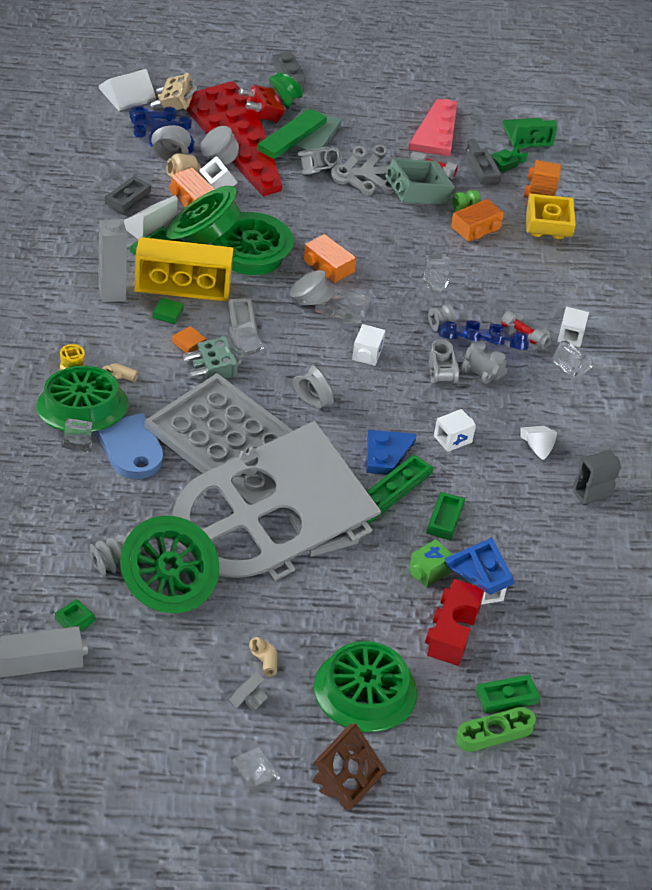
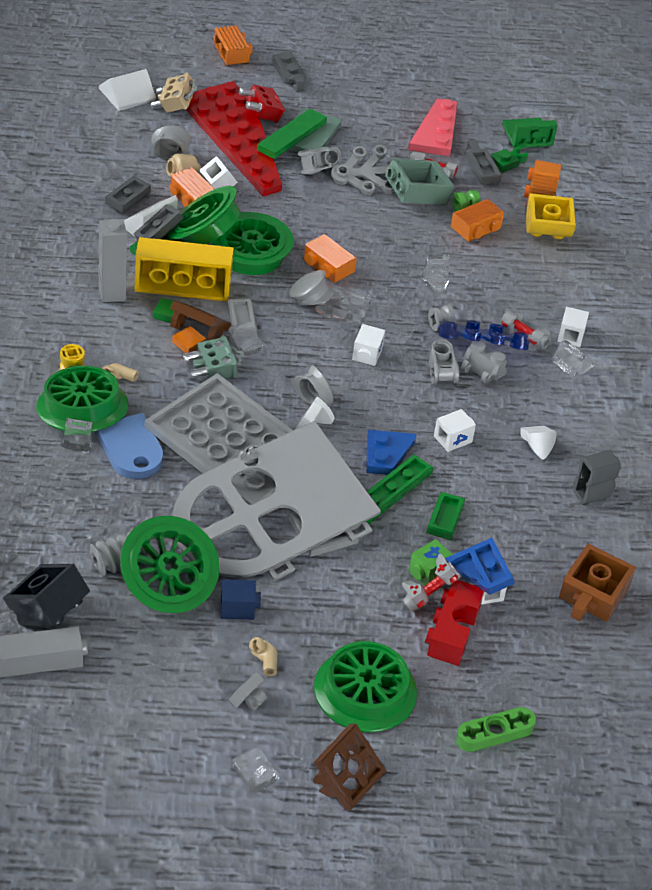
(47, 595): none -> black brick
(75, 615): green tile -> none
(140, 115): clear blue plant -> none
(160, 223): none -> dark grey plate
(183, 310): none -> reddish brown piece
(220, 143): light grey piece -> none
(232, 45): none -> orange brick
(239, 599): none -> dark blue brick
(285, 88): green piece -> none
(317, 412): none -> white tile
(418, 595): none -> light grey piece
(507, 694): green plate -> none
(596, 583): none -> dark orange hinge

